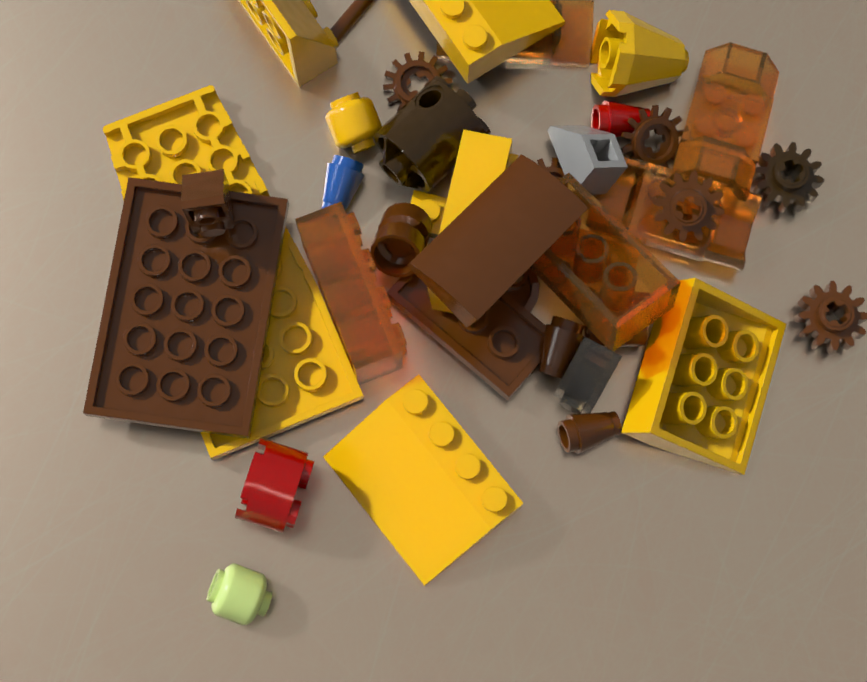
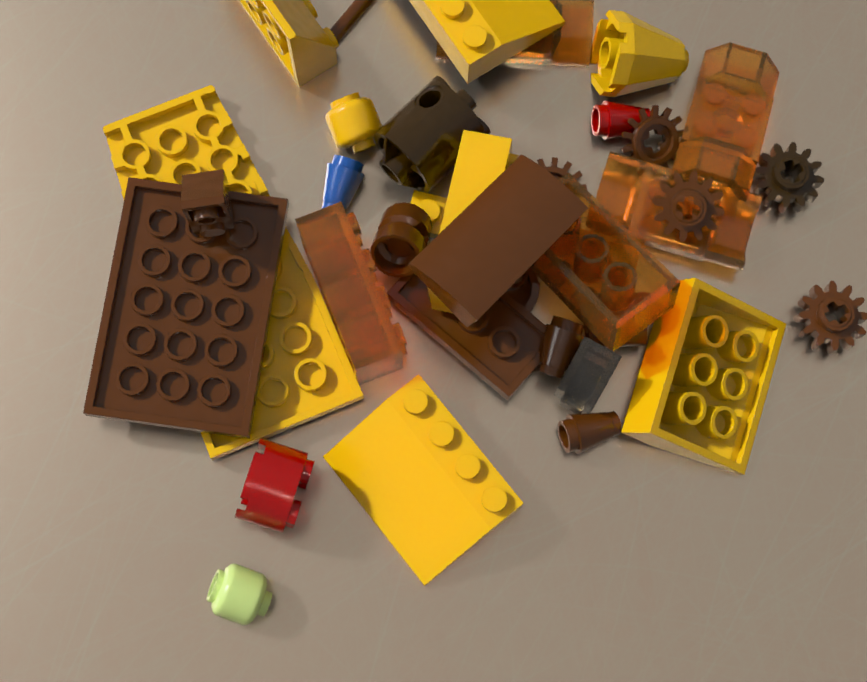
(415, 68): reddish brown gear -> none
(588, 156): light grey slope -> none

